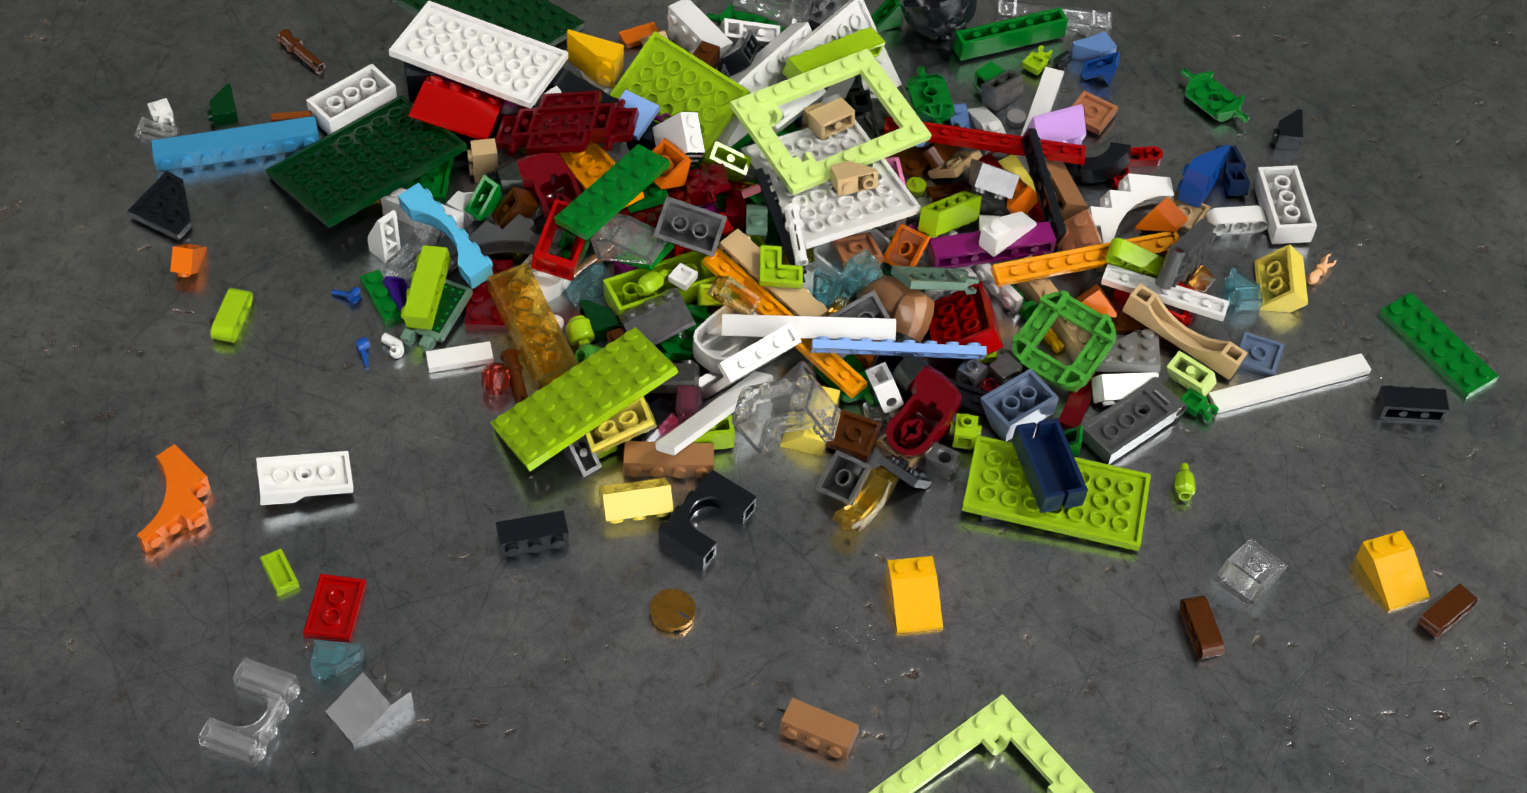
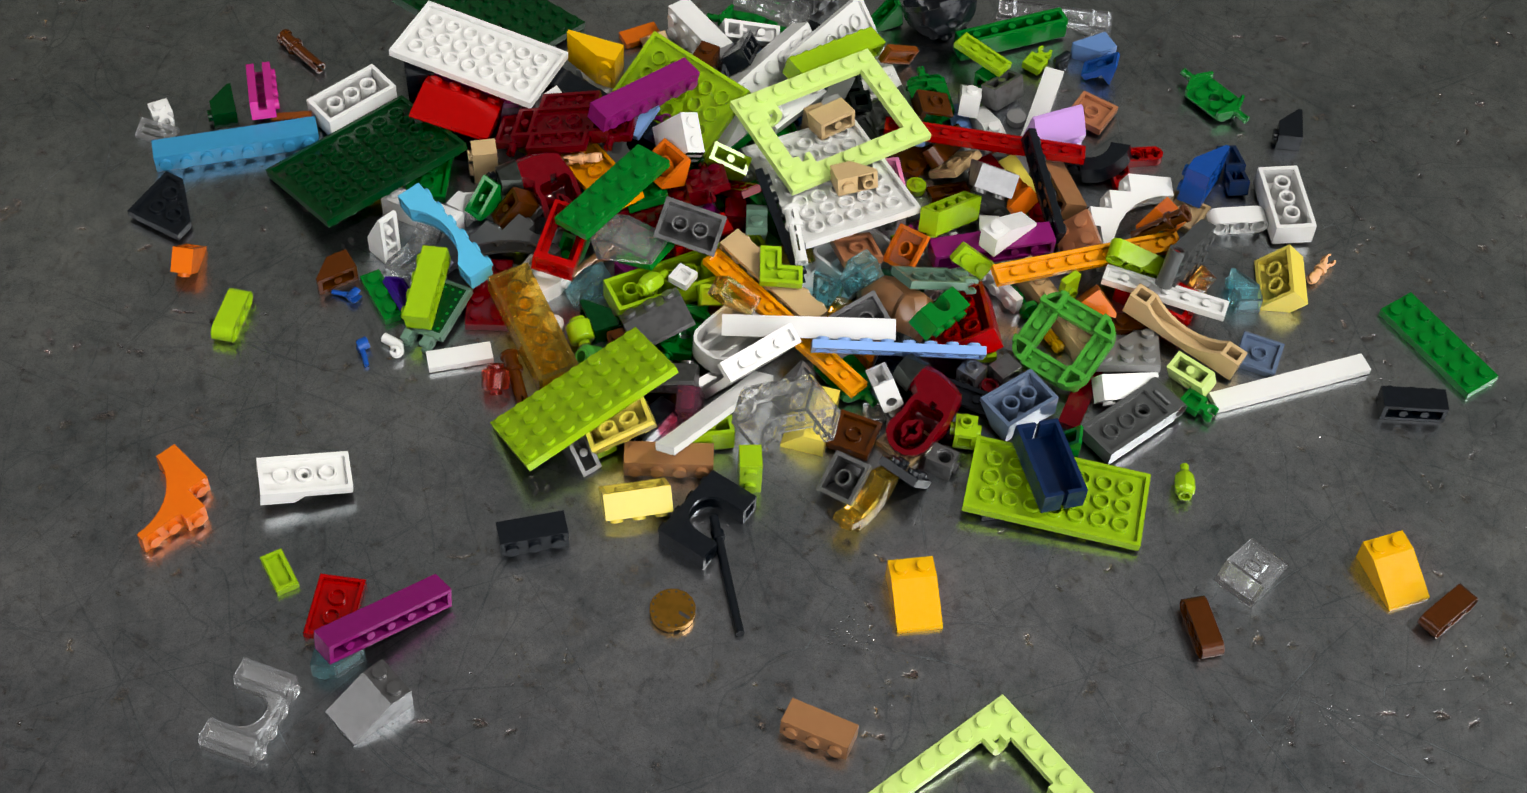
(262, 91): none -> dark pink brick
(336, 272): none -> reddish brown slope
(382, 618): none -> magenta brick
(582, 158): none -> light nougat piece
(643, 94): none -> magenta brick
(718, 535): none -> black bar
(750, 467): none -> lime brick
(898, 54): none -> dark orange tile
(931, 103): none -> reddish brown piece
(939, 315): none -> green arch
(969, 101): none -> white slope
(971, 260): none -> lime plate
(982, 54): none -> lime tile
(1070, 283): none -> lime plate
(1169, 220): none -> reddish brown pin

